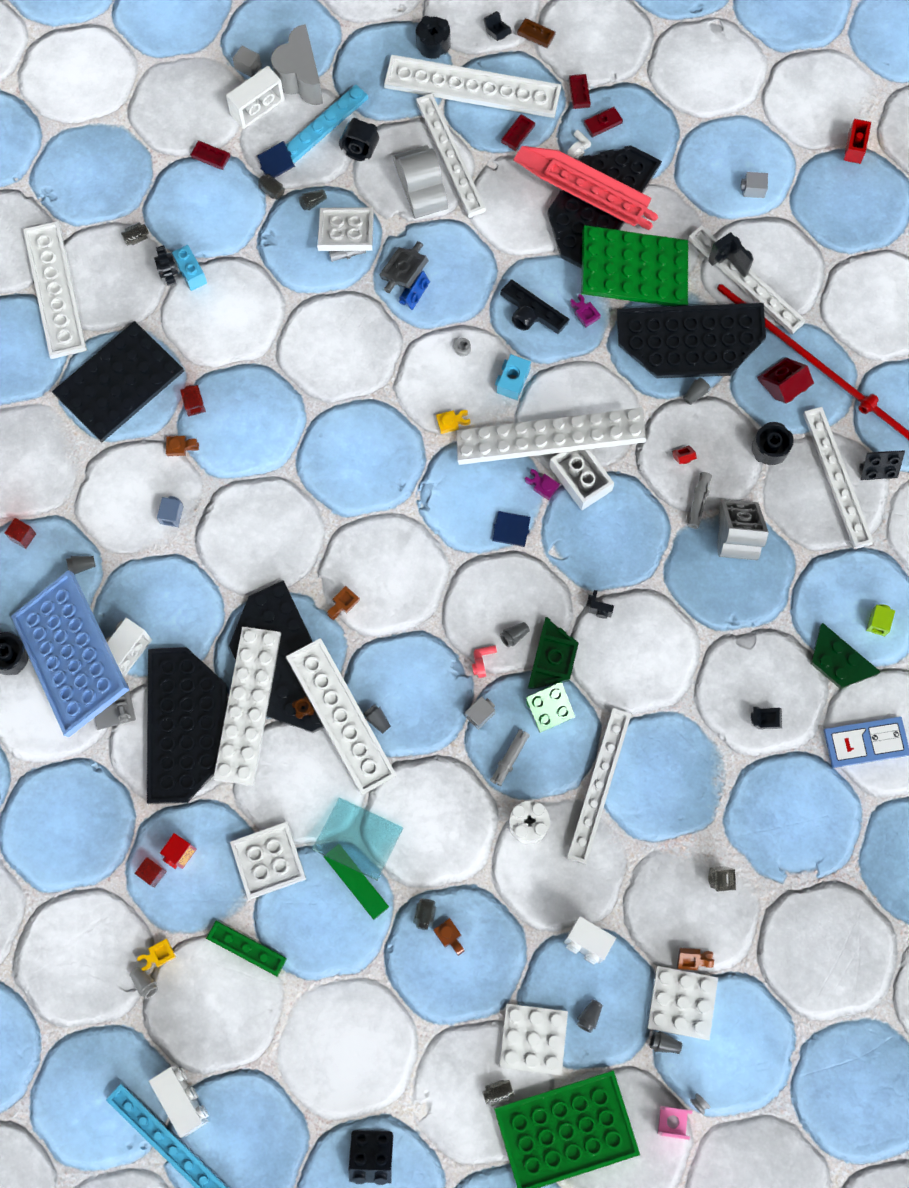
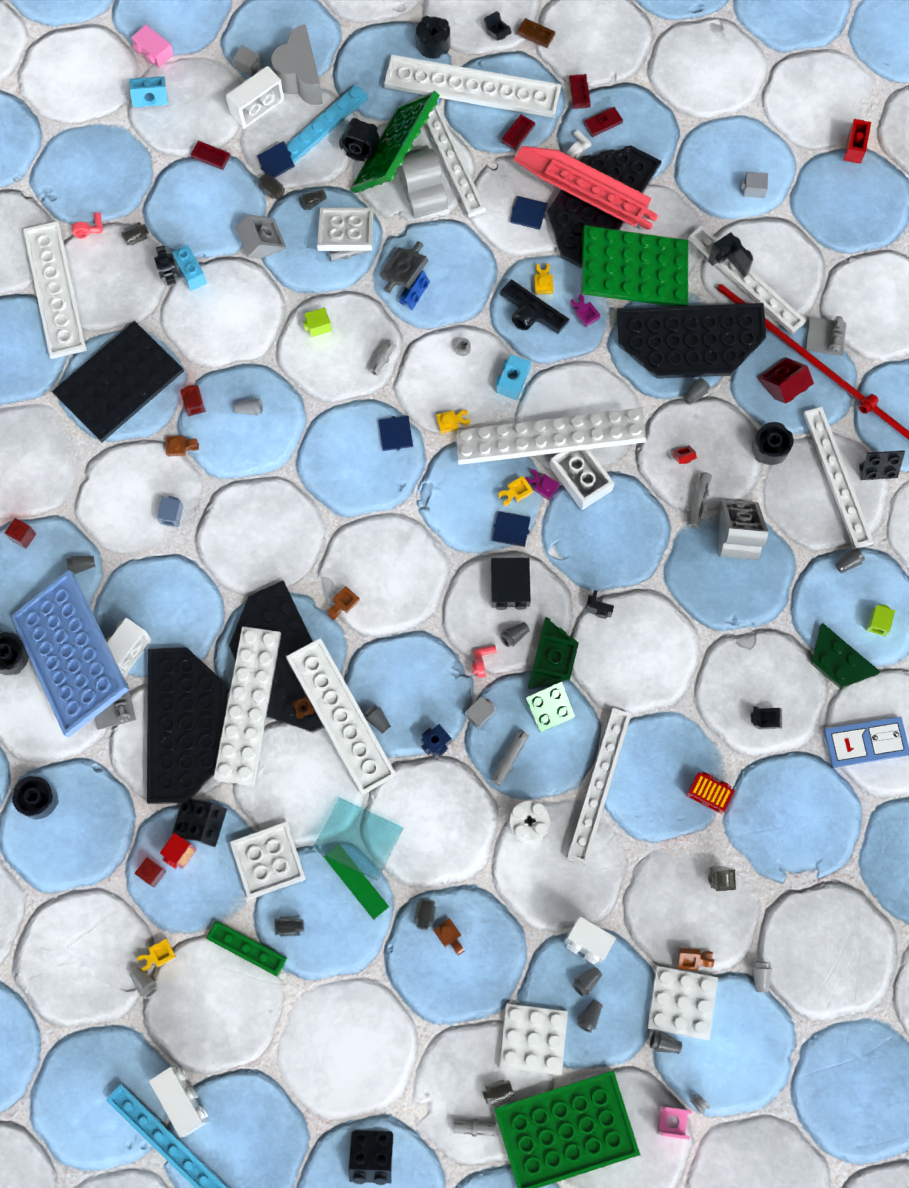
(24, 801): none -> black brick
(83, 229): none -> coral plate
(148, 91): none -> medium azure brick
(152, 46): none -> bright pink brick
(200, 821): none -> black bracket
(250, 406): none -> light grey cone
(259, 236): none -> light grey slope
(289, 926): none -> clear smoke brick
(317, 322): none -> lime brick
(382, 357): none -> light grey pin
(395, 142): none -> green plate
(395, 433): none -> dark blue piece
(435, 734): none -> dark blue brick
(474, 1128): none -> light grey pin
(510, 583): none -> black brick
(517, 490): none -> yellow plate
(528, 212): none -> dark blue piece
(543, 281): none -> yellow plate
(587, 981): none -> dark grey cone
(710, 792): none -> red brick
(762, 975): none -> light grey cone
(826, 335): none -> light grey hinge
(850, 560): none -> dark grey cone

